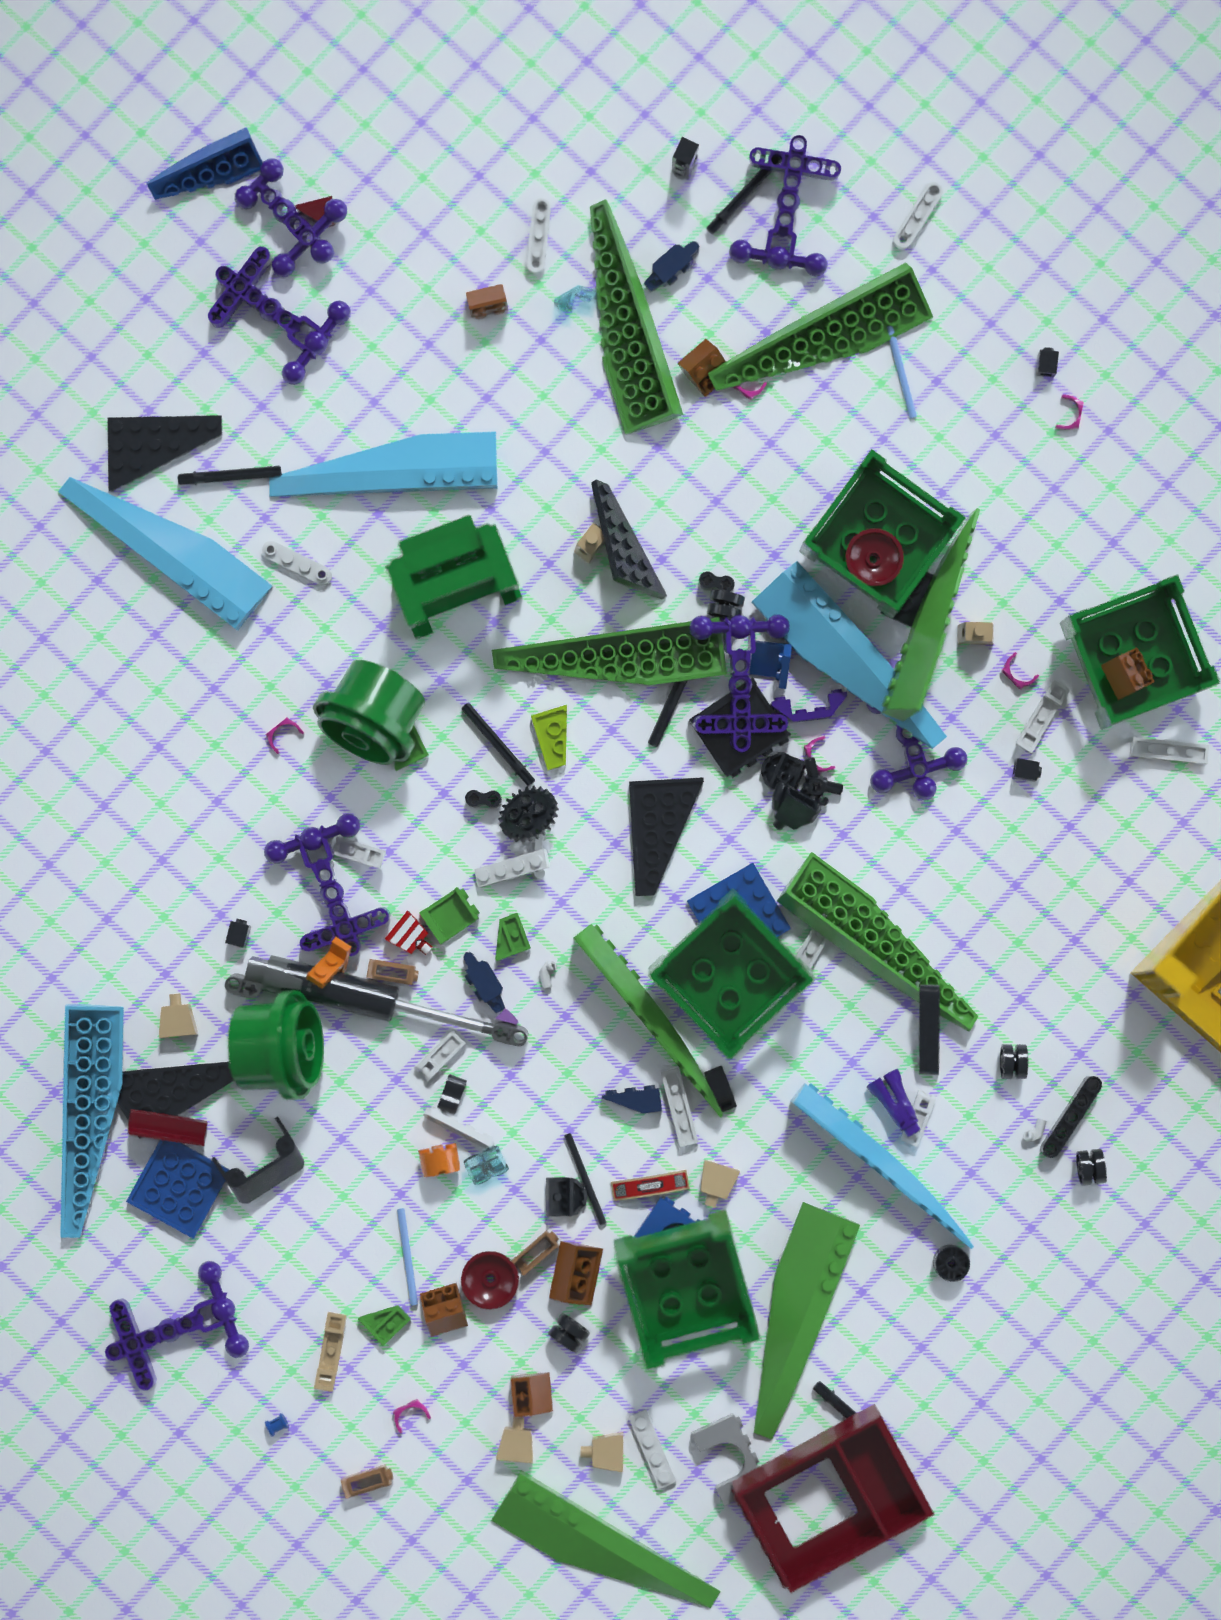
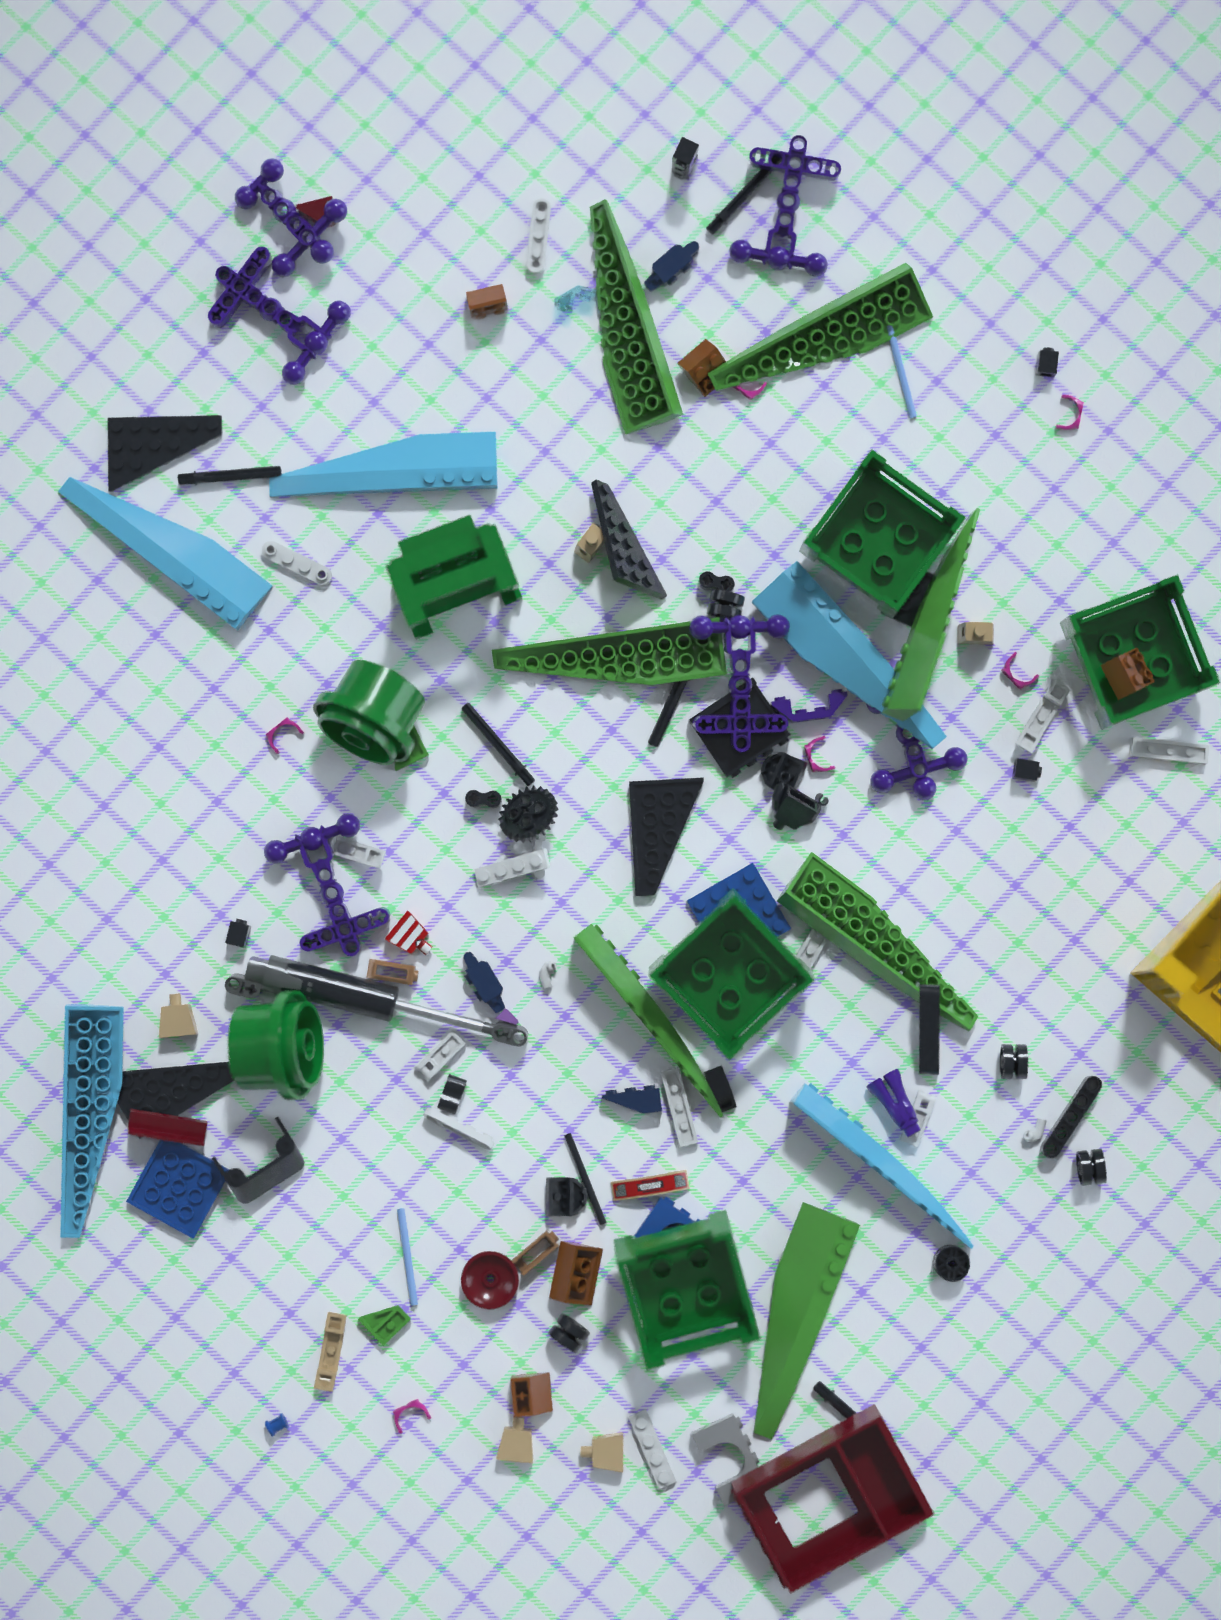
(212, 165): blue wedge -> none
(222, 1309): dark purple piece -> none
(332, 963): orange bracket -> none
(385, 1473): medium nougat window -> none
(439, 1160): orange brick -> none
(443, 1309): dark orange slope -> none
(450, 915): bright green panel -> none
(486, 1165): clear light blue brick -> none
(511, 937): bright green wing -> none
(552, 735): lime wing -> none
(589, 1542): bright green wedge -> none
(717, 1181): tan torso -> none
(771, 661): blue bracket -> none
(814, 775): black bush -> none
(883, 548): dark red dish -> none
(918, 215): white plate -> none

